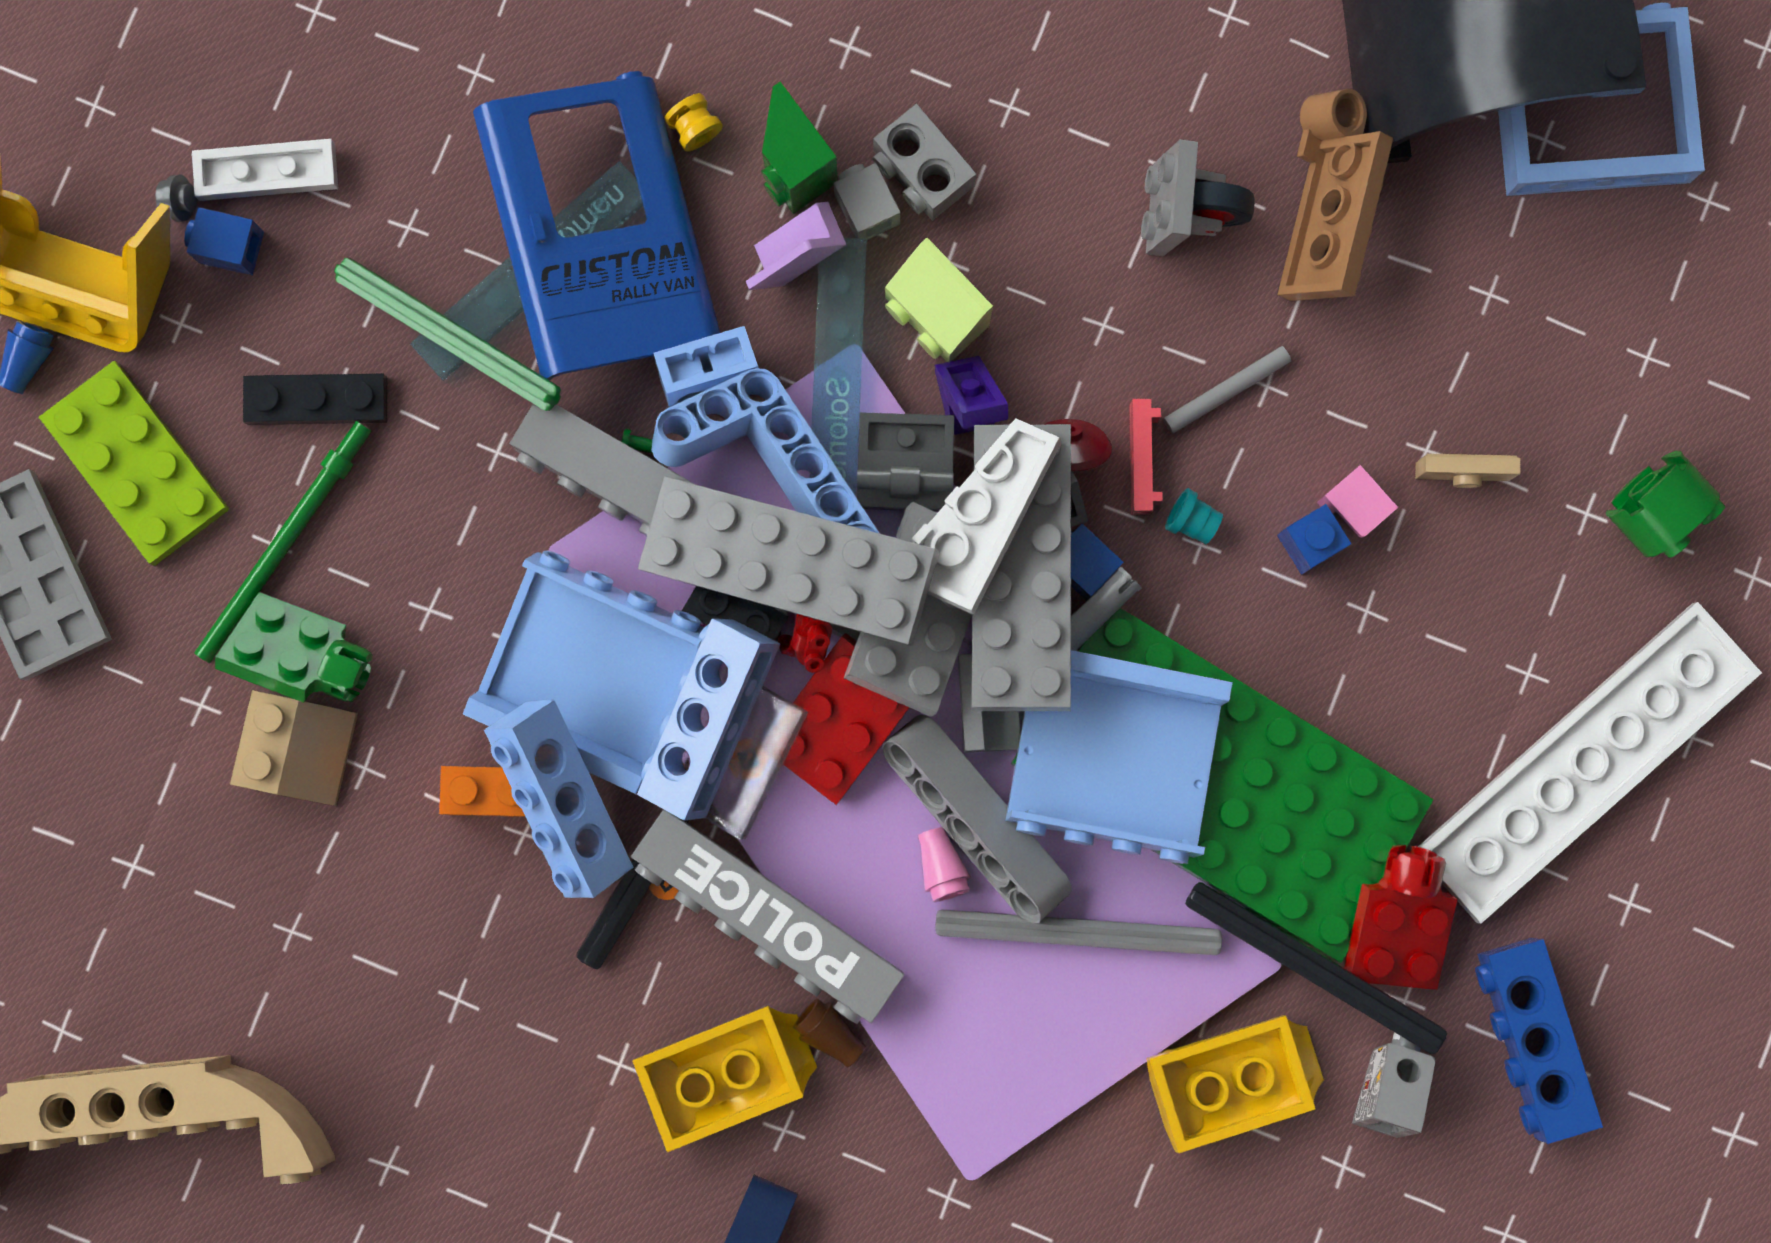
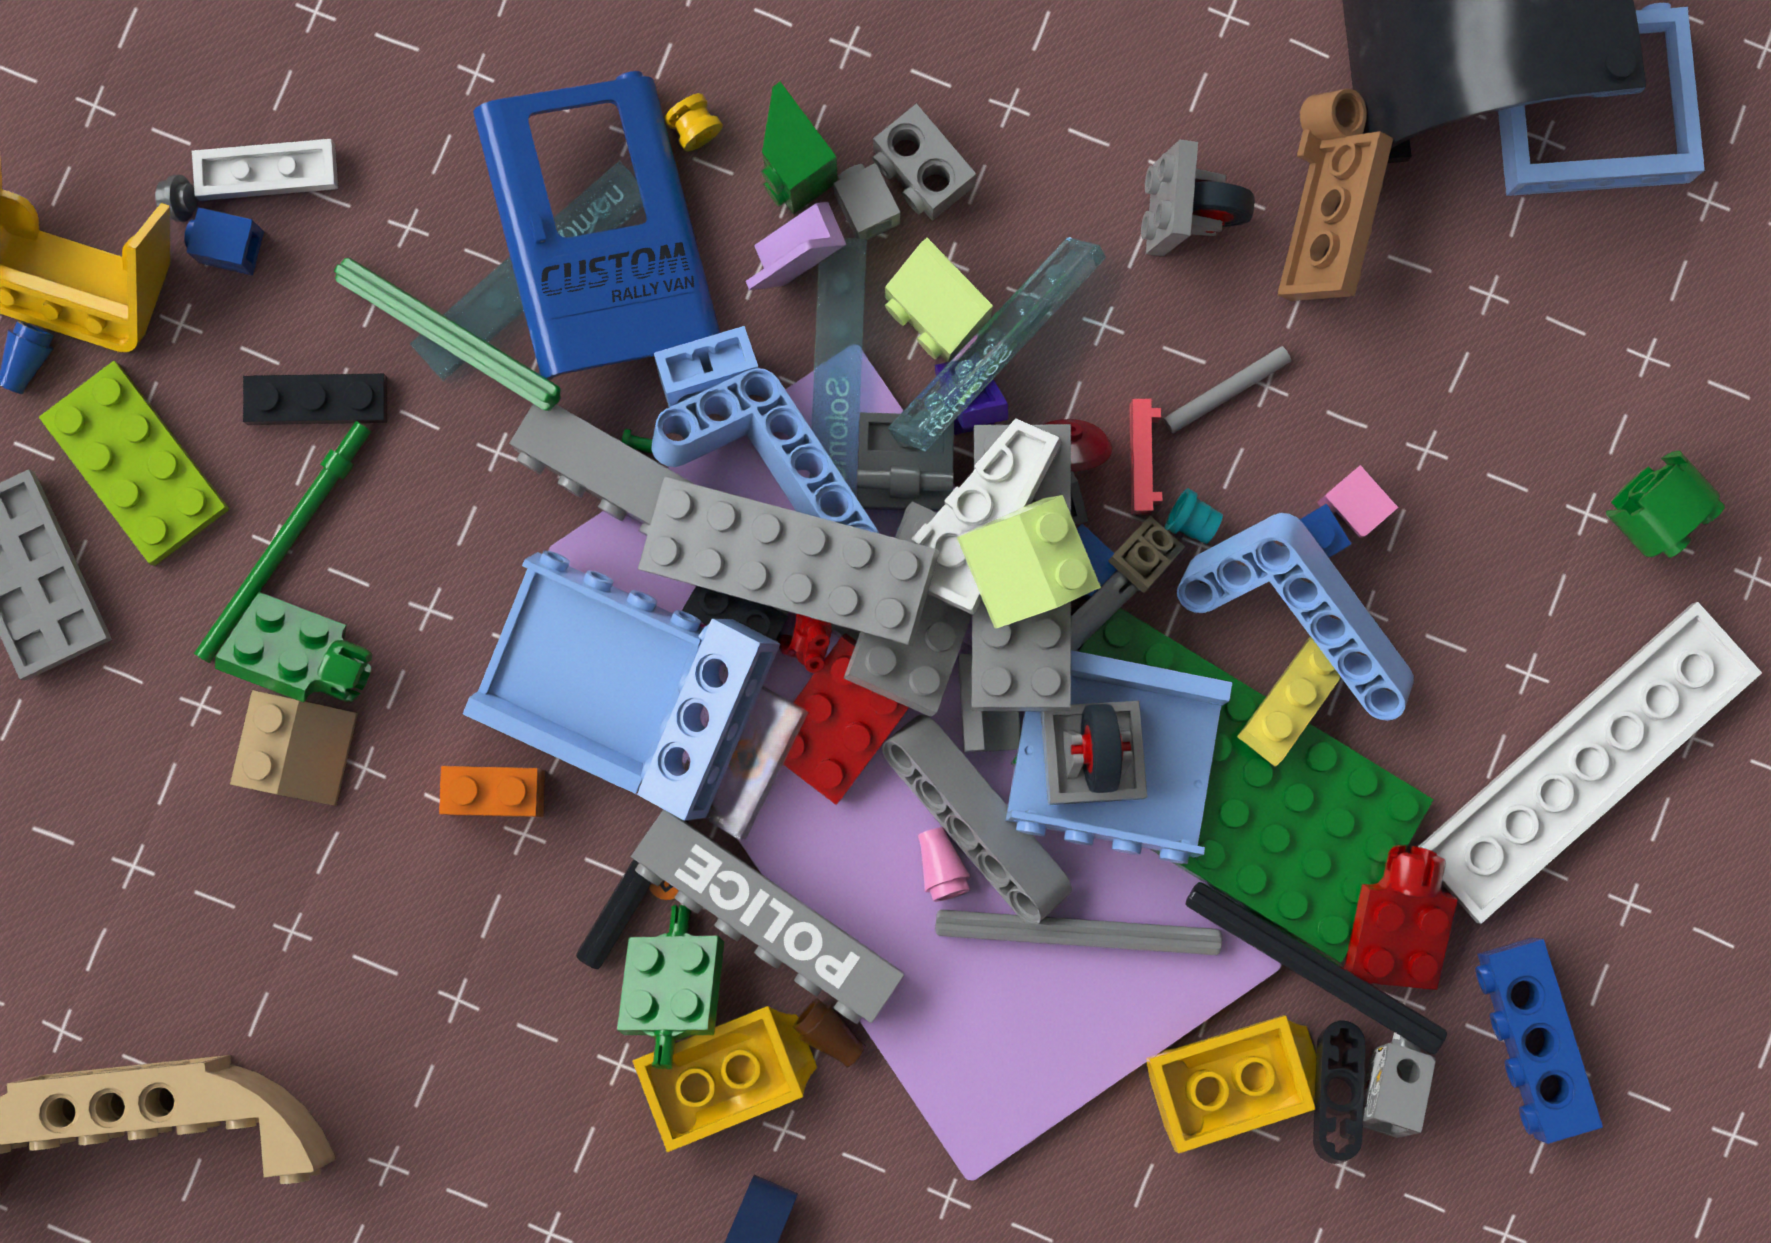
(558, 799): light blue brick -> none
(671, 986): none -> plate
(996, 343): none -> clear light blue tile
(1028, 561): none -> yellowish green slope
(1094, 753): none -> light grey plate
(1146, 554): none -> dark tan slope
(1290, 704): none -> light yellow plate
(1309, 603): none -> light blue beam
(1349, 1128): none -> black beam
(1467, 470): tan plate -> none

